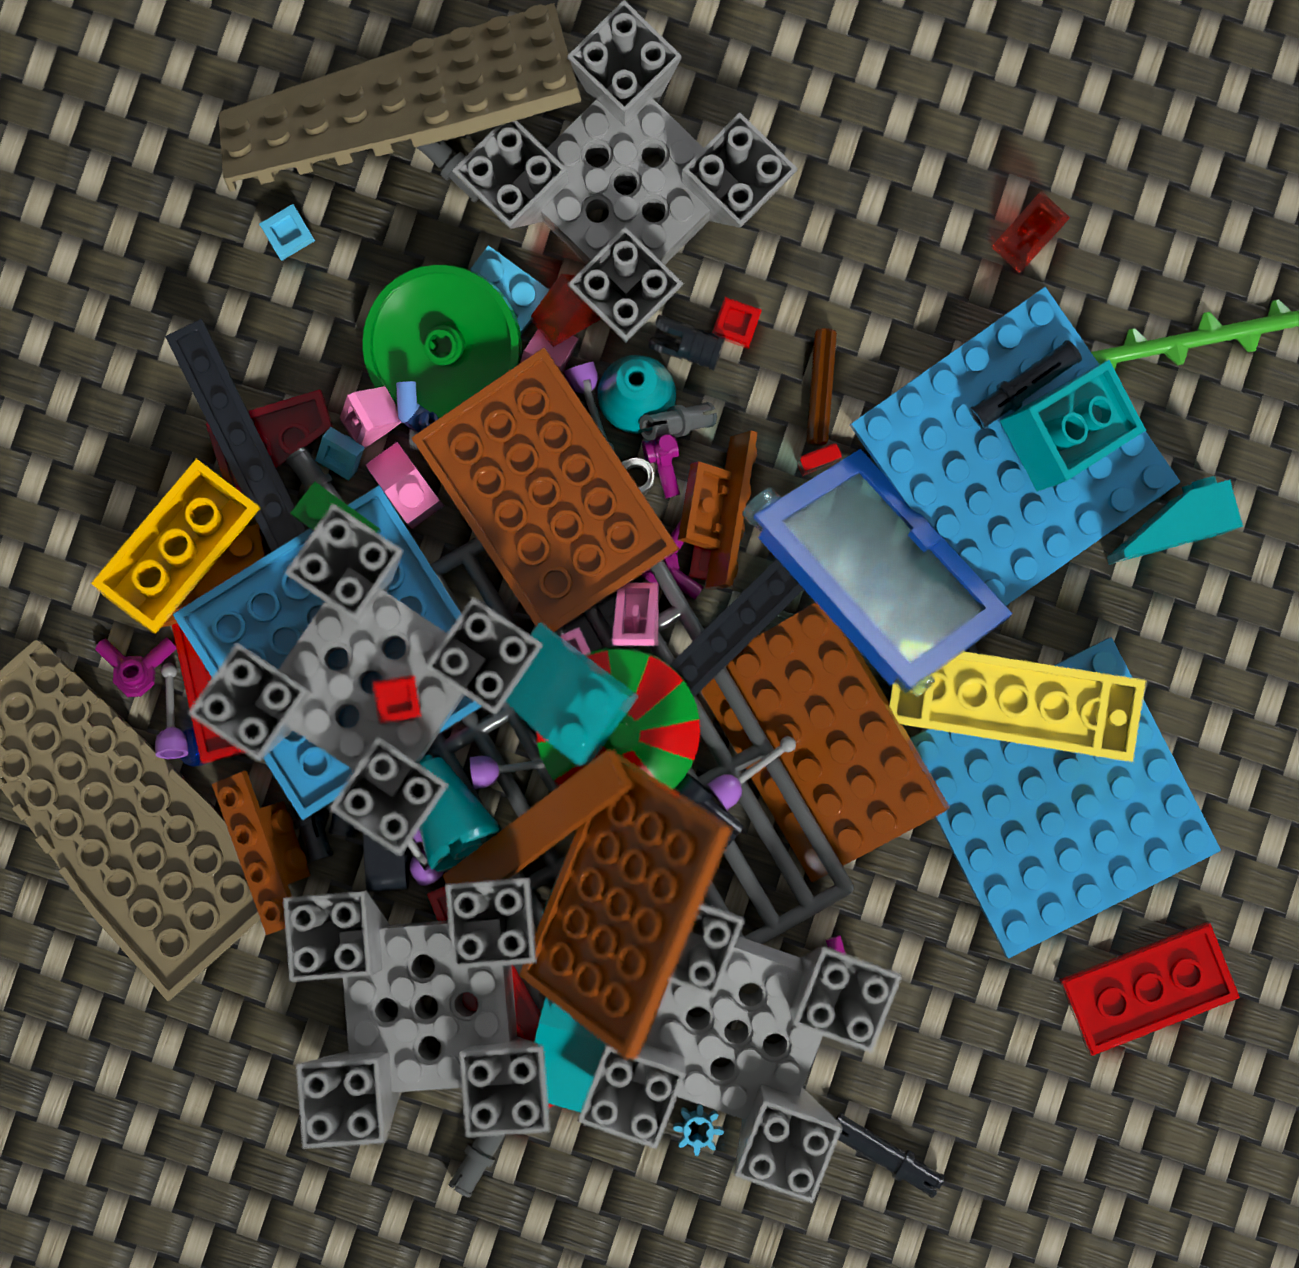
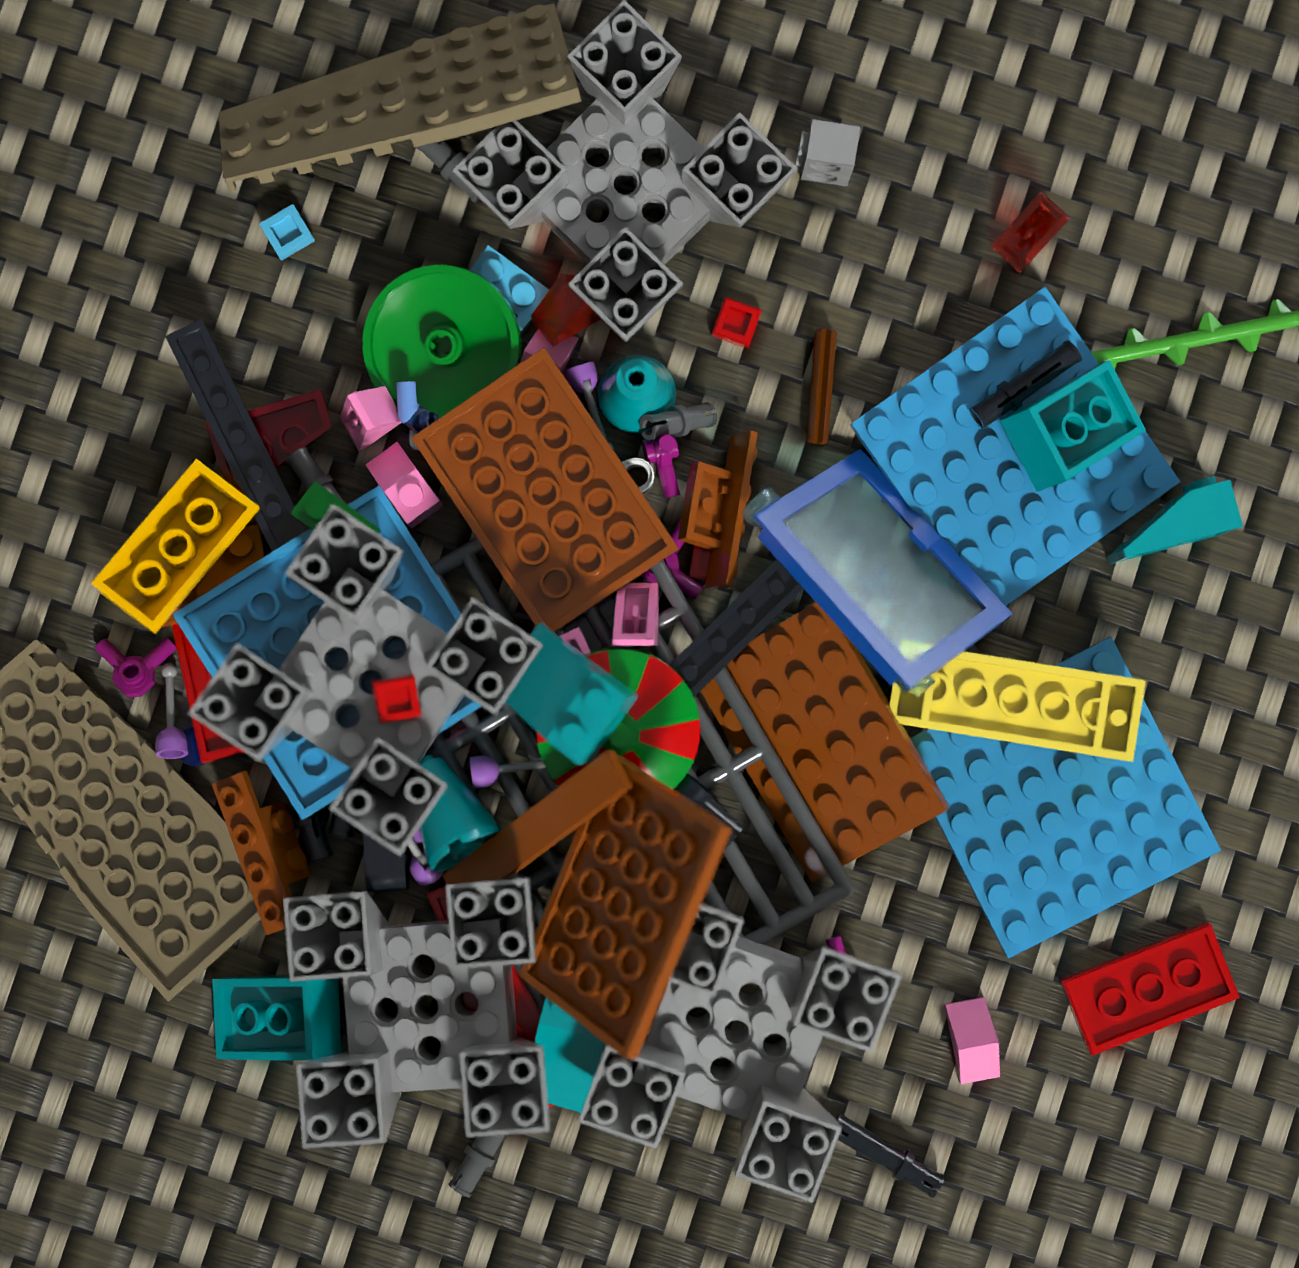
(276, 1018): none -> teal slope
(339, 453): medium azure plate -> none
(695, 346): black hinge -> none
(697, 1140): medium azure gear -> none
(728, 788): hinge -> none
(819, 459): red tile -> none
(828, 152): none -> light grey brick
(973, 1040): none -> bright pink slope

